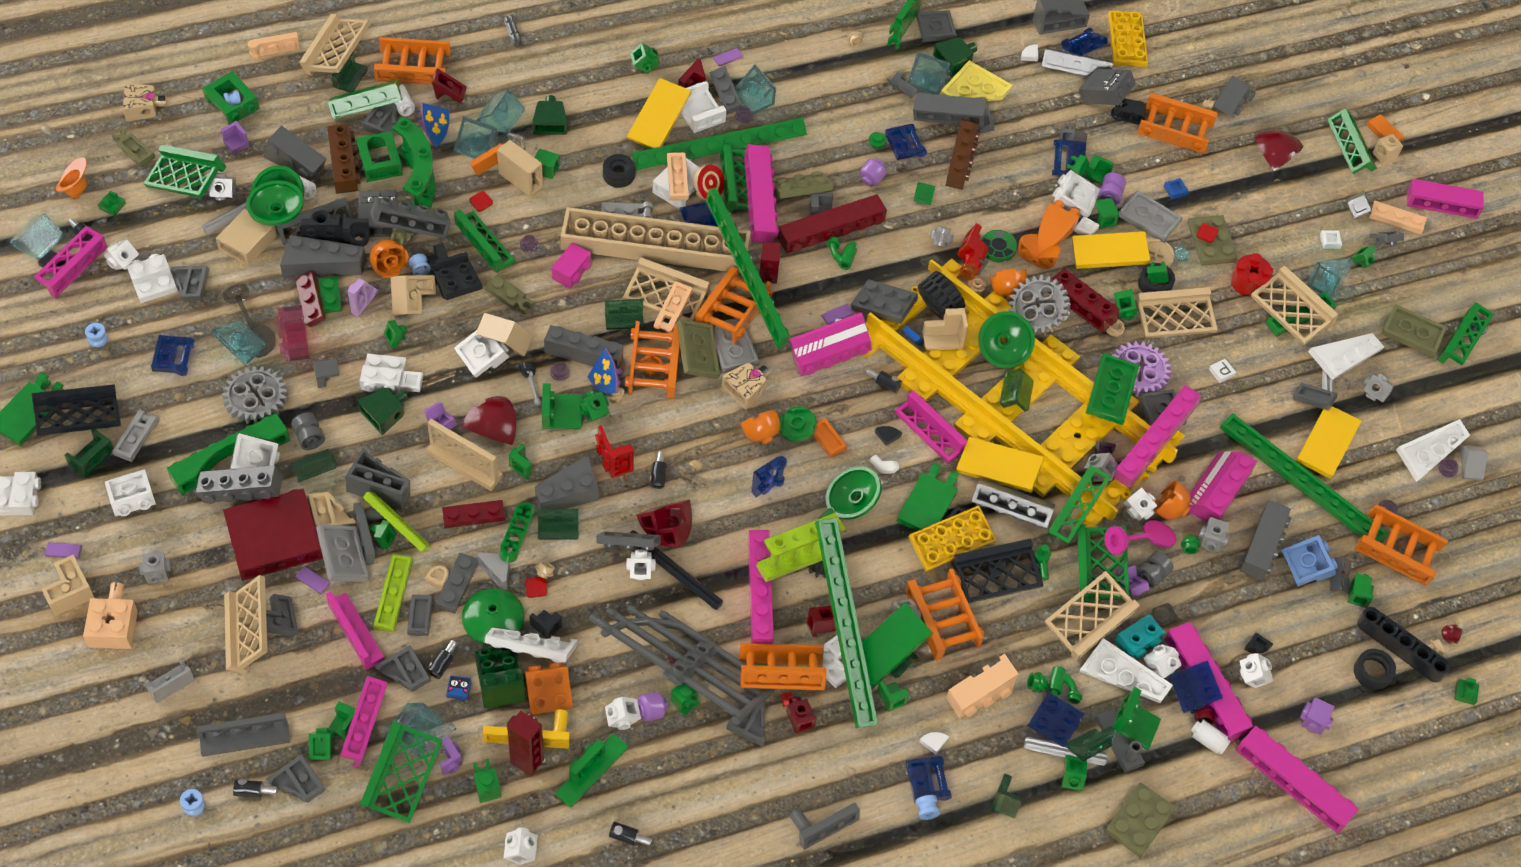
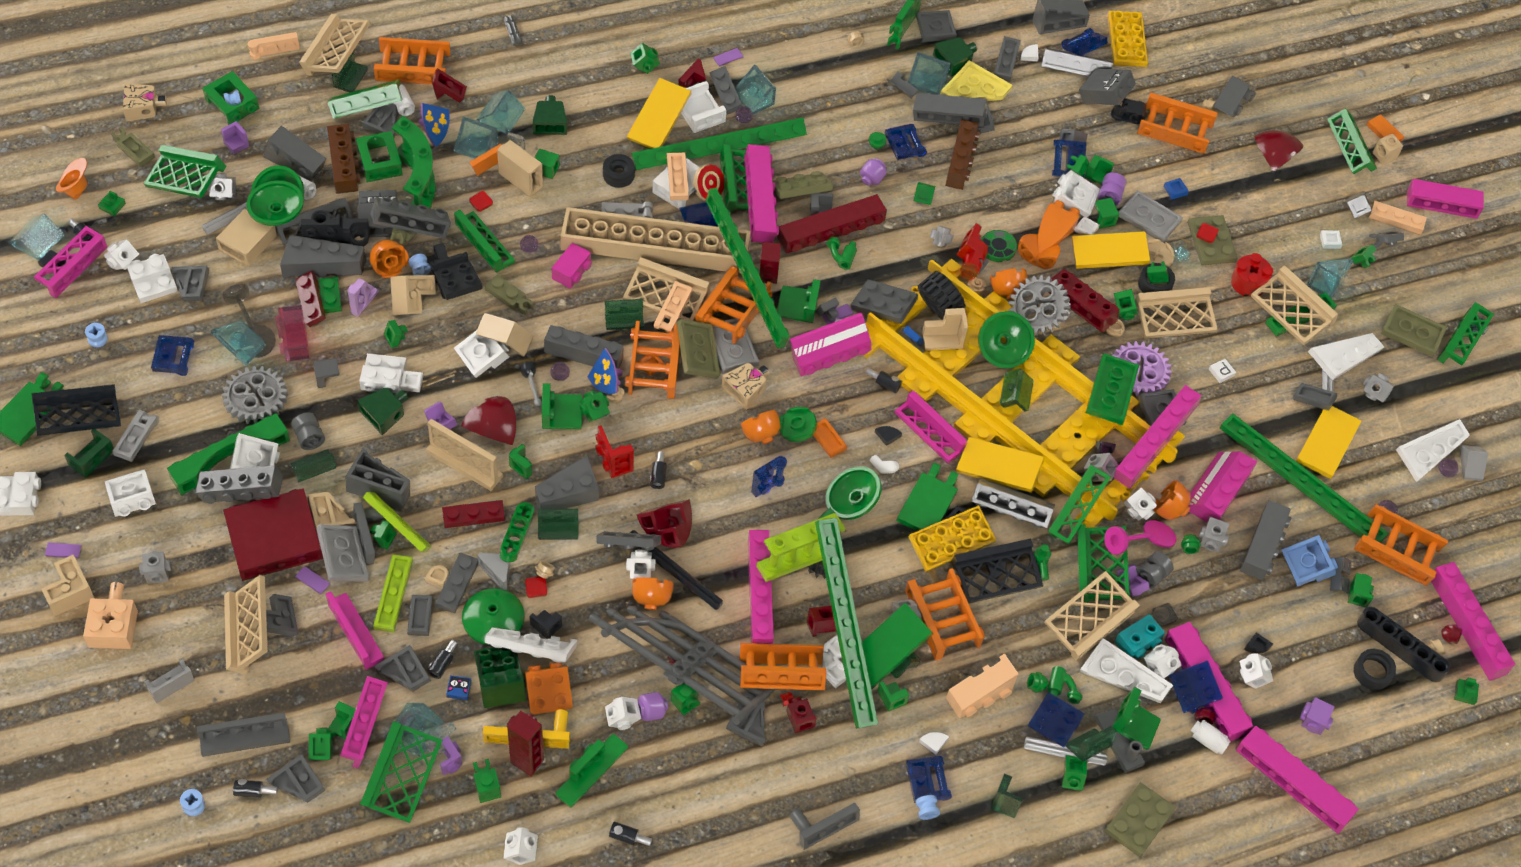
(651, 592): none -> orange cylinder
(799, 303): none -> green bracket
(828, 309): none -> dark grey tile
(1007, 58): none -> dark grey plate
(1472, 619): none -> dark pink brick

